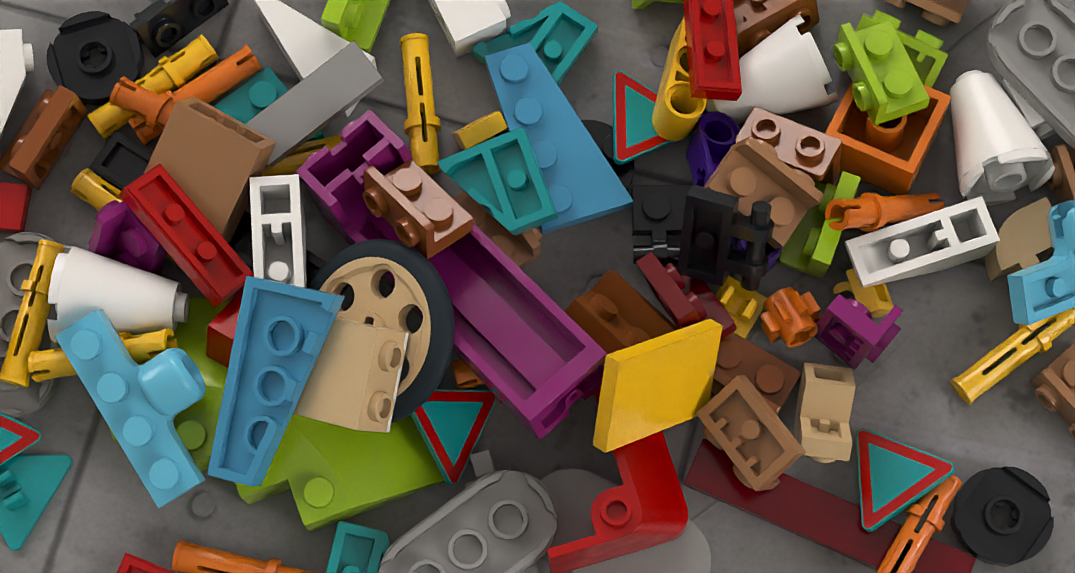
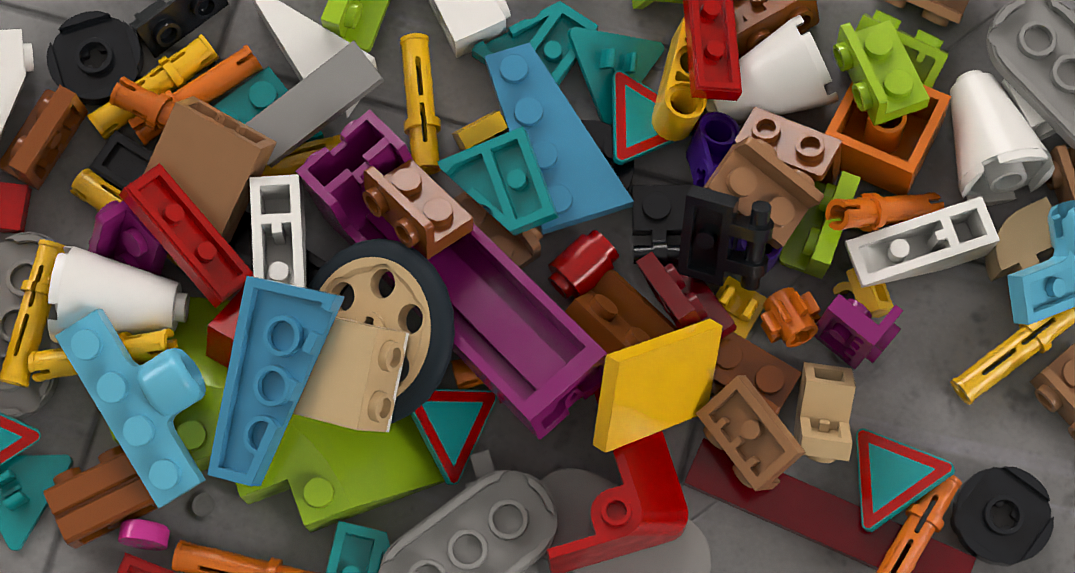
(98, 498): none -> dark orange brick
(144, 534): none -> dark pink tile
(582, 264): none -> red brick
(605, 53): none -> teal piece

